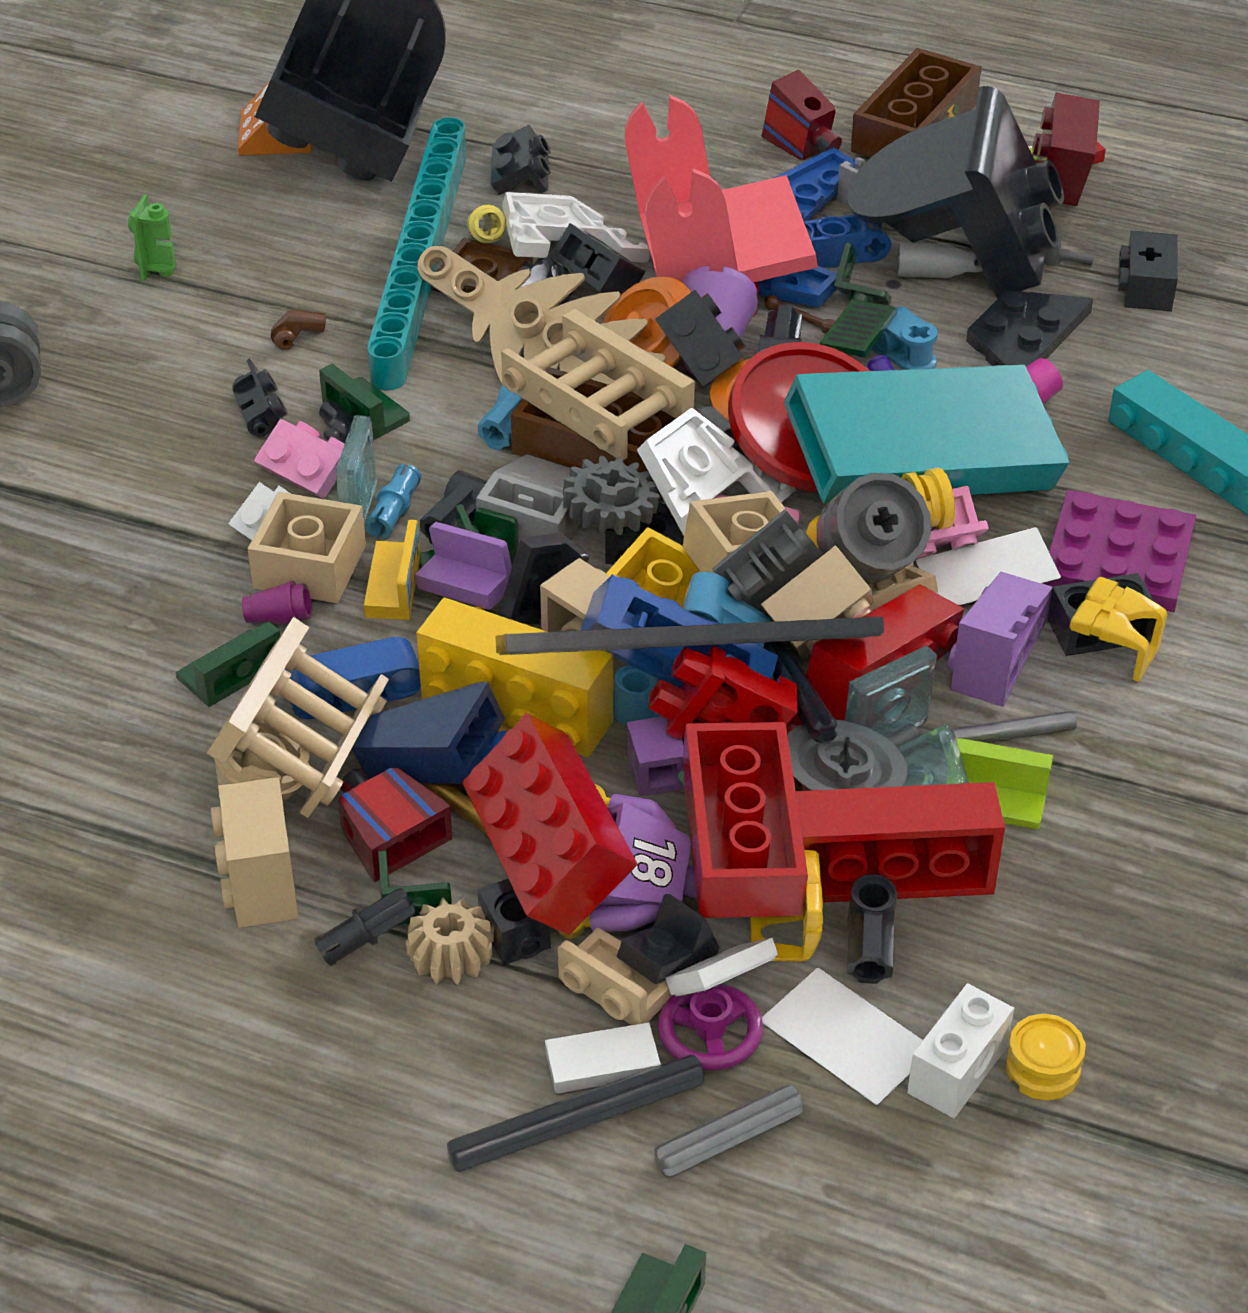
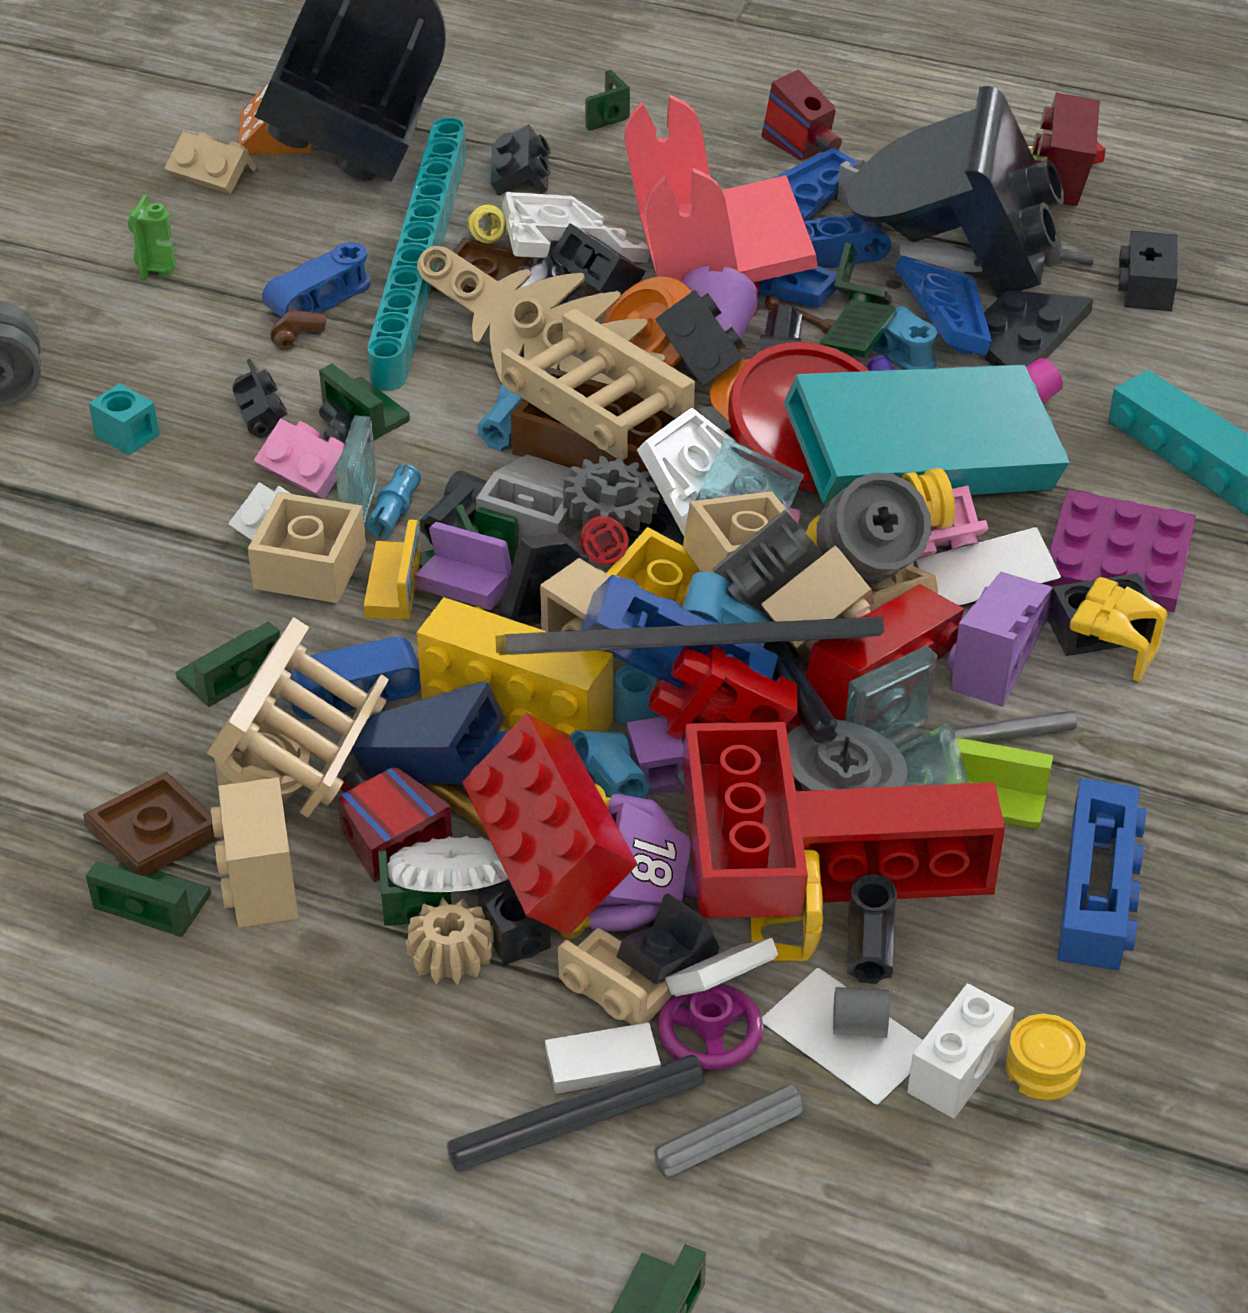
(124, 419): none -> teal brick
(151, 824): none -> reddish brown tile
(151, 900): none -> dark green panel
(209, 162): none -> tan bracket
(278, 604): magenta cone -> none
(320, 282): none -> blue piece
(366, 925): black axle -> none
(447, 865): none -> white gear
(598, 535): none -> red wheel
(608, 106): none -> dark green bracket
(609, 762): none -> dark azure piece
(743, 472): none -> clear light blue tile
(861, 1012): none -> dark grey beam
(915, 95): reddish brown brick -> none
(949, 302): none -> blue wing
(1103, 929): none -> blue brick

